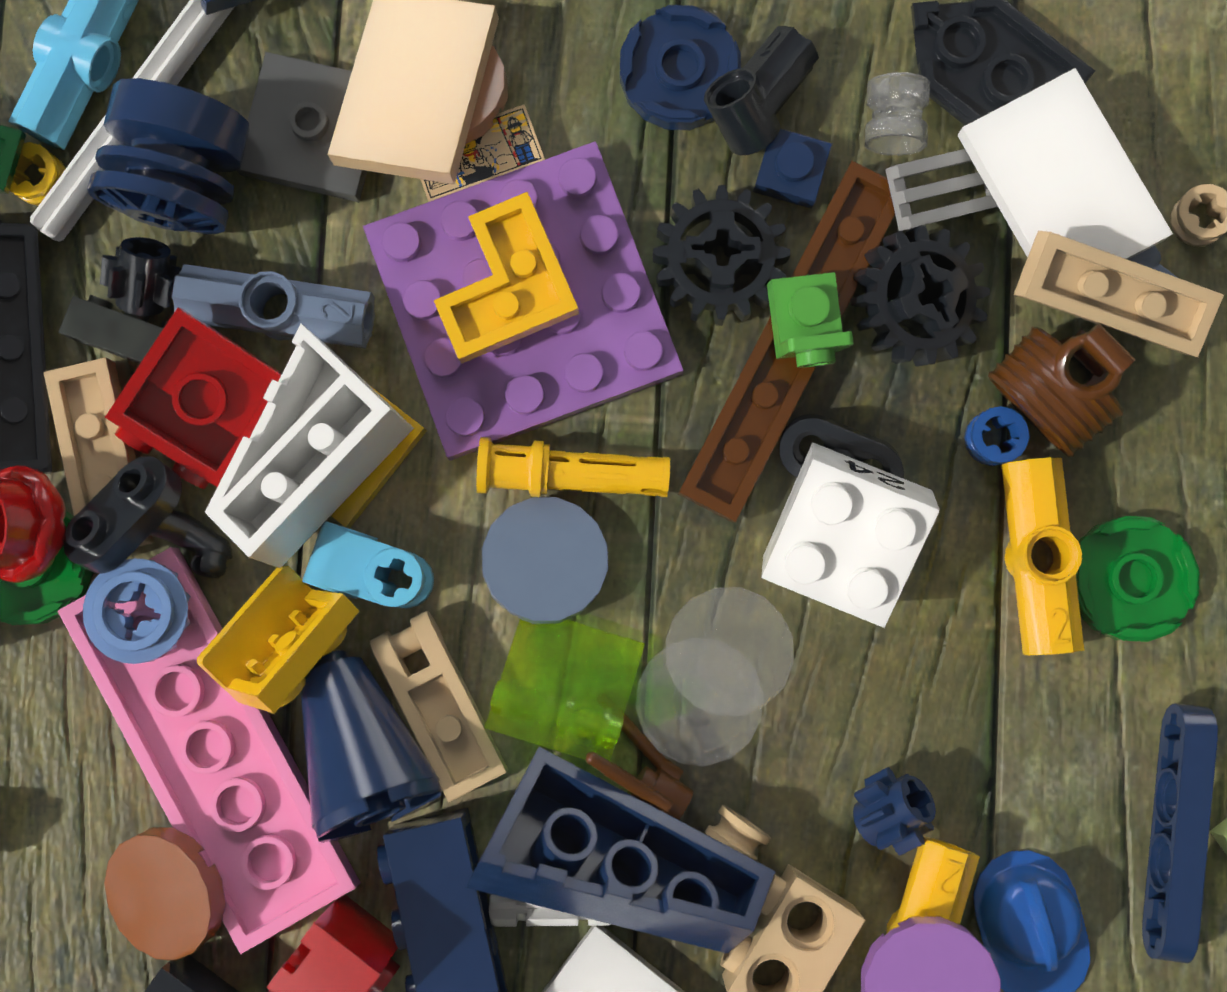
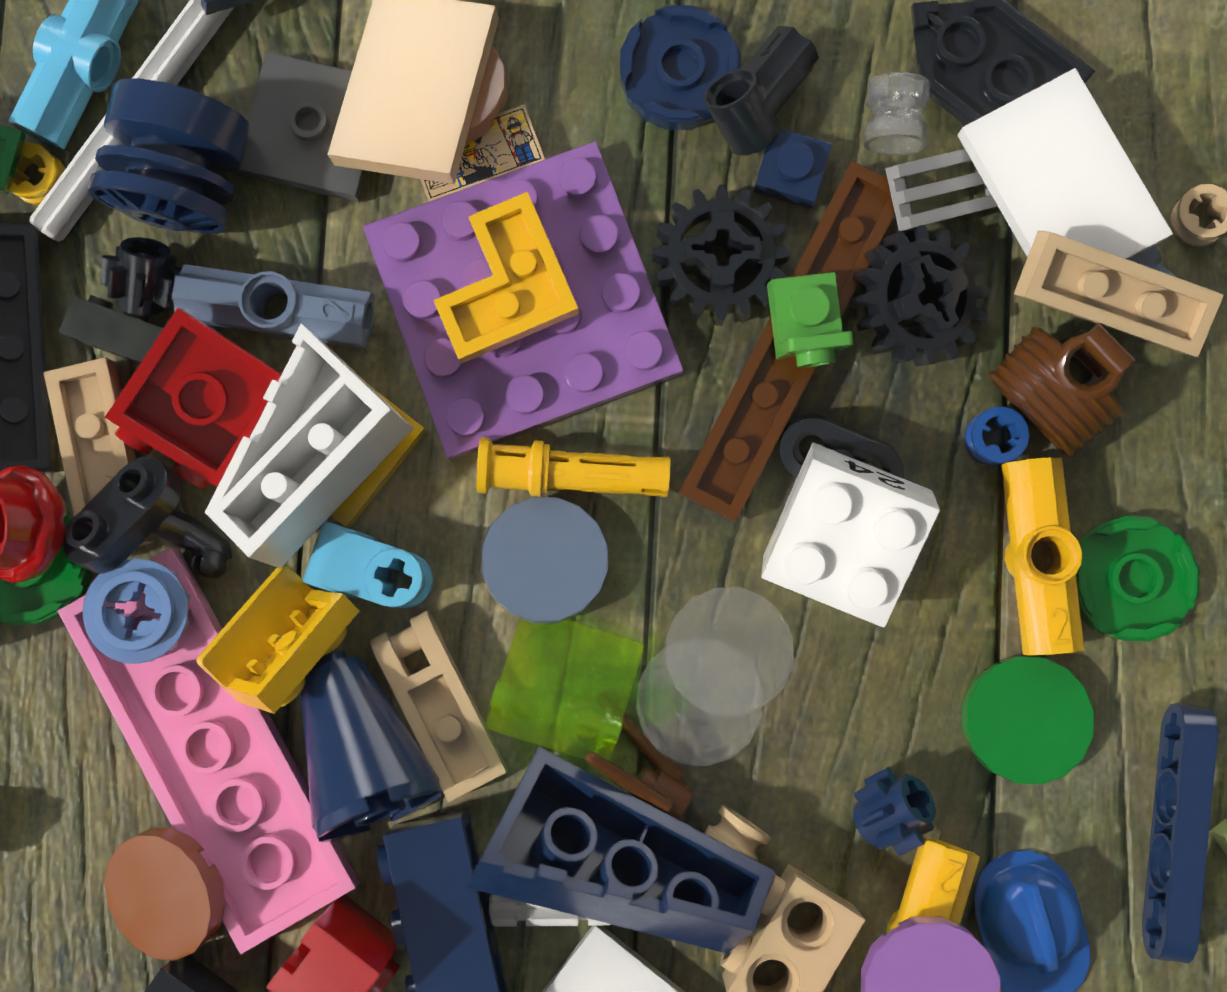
(1027, 719): none -> green tile

